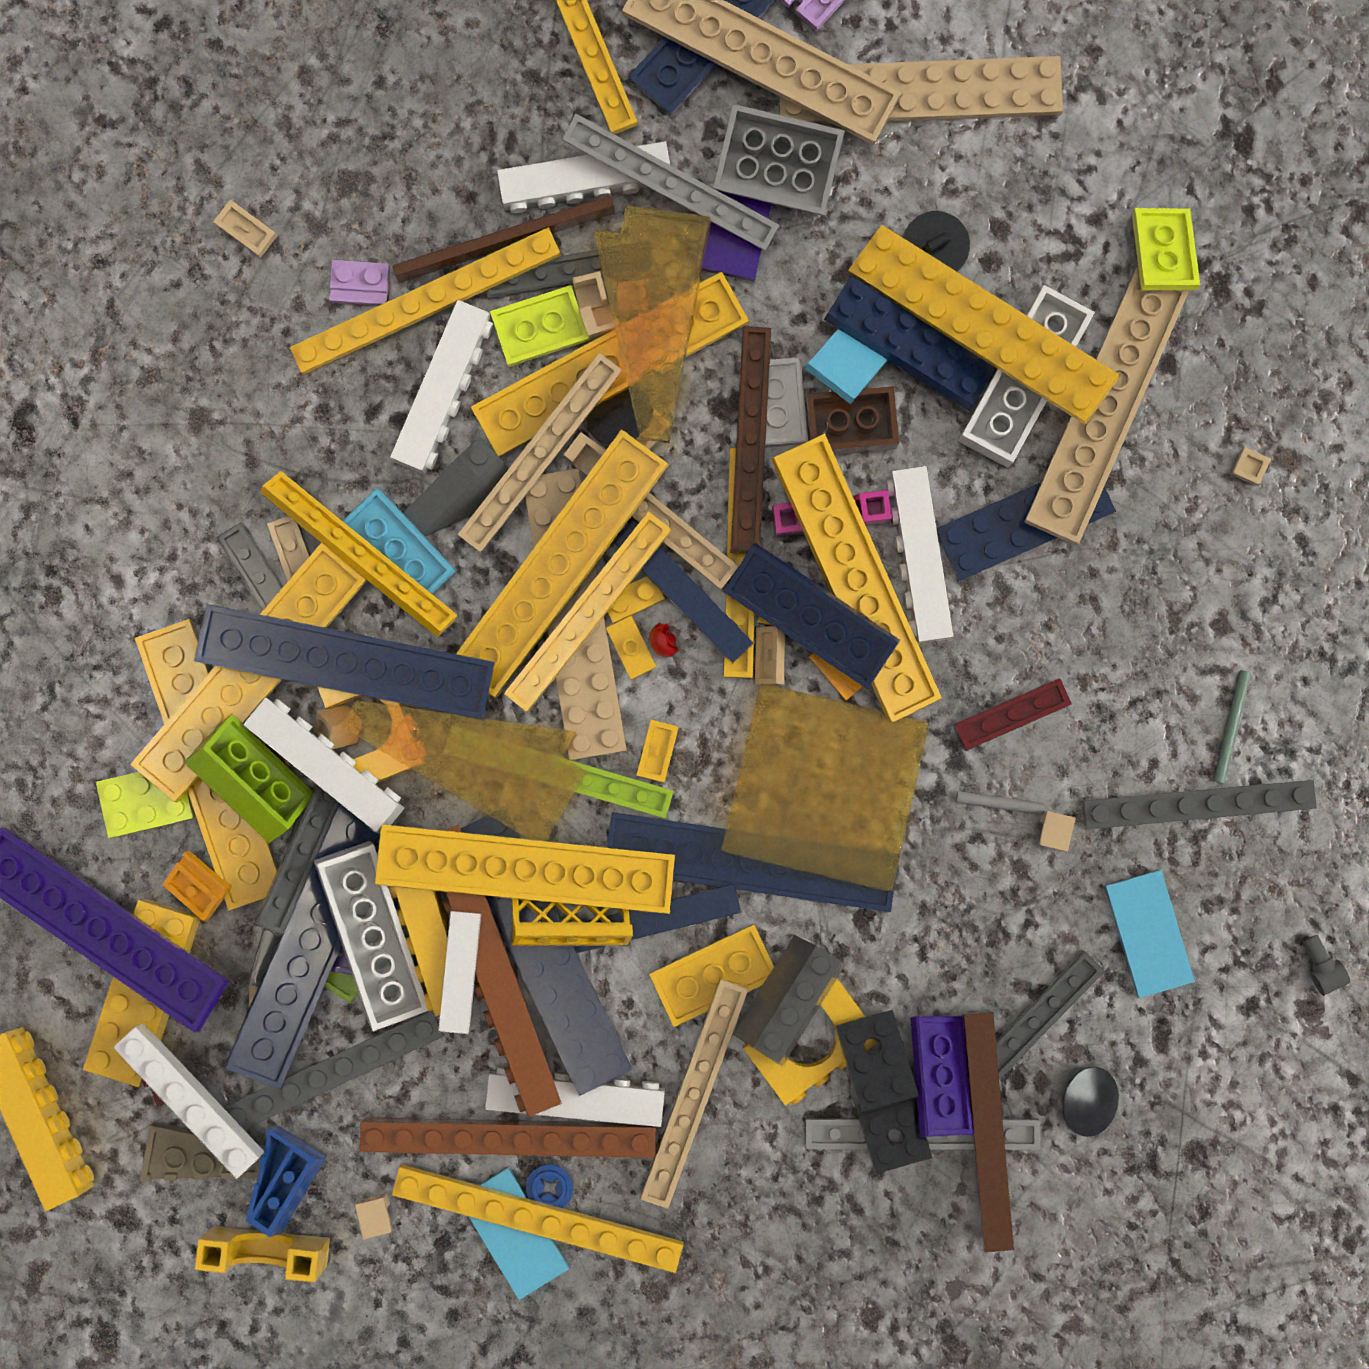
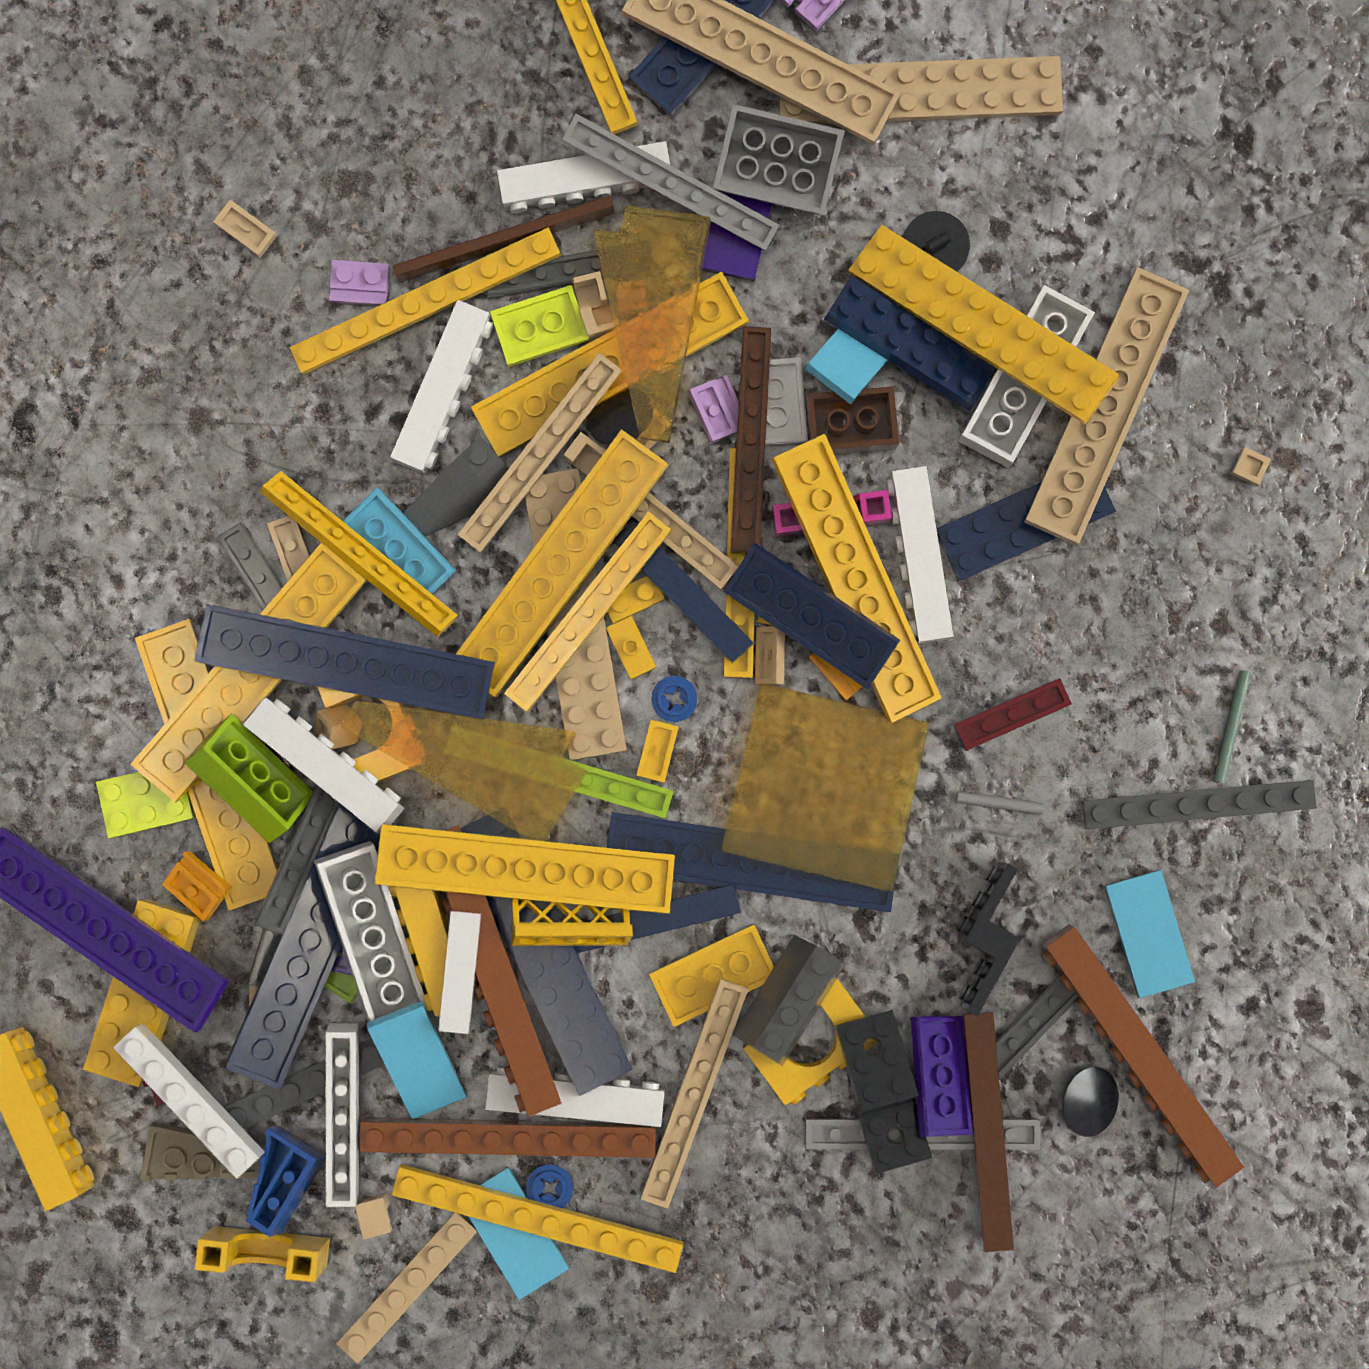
(342, 1114): none -> white brick
(407, 1287): none -> tan plate
(416, 1060): none -> medium azure tile
(662, 640): red plate -> none
(669, 686): none -> blue gear
(716, 408): none -> lavender plate
(987, 937): none -> black bracket
(1056, 830): tan panel -> none
(1142, 1056): none -> dark orange brick
(1165, 249): neon yellow plate -> none
(1327, 973): dark grey pin -> none

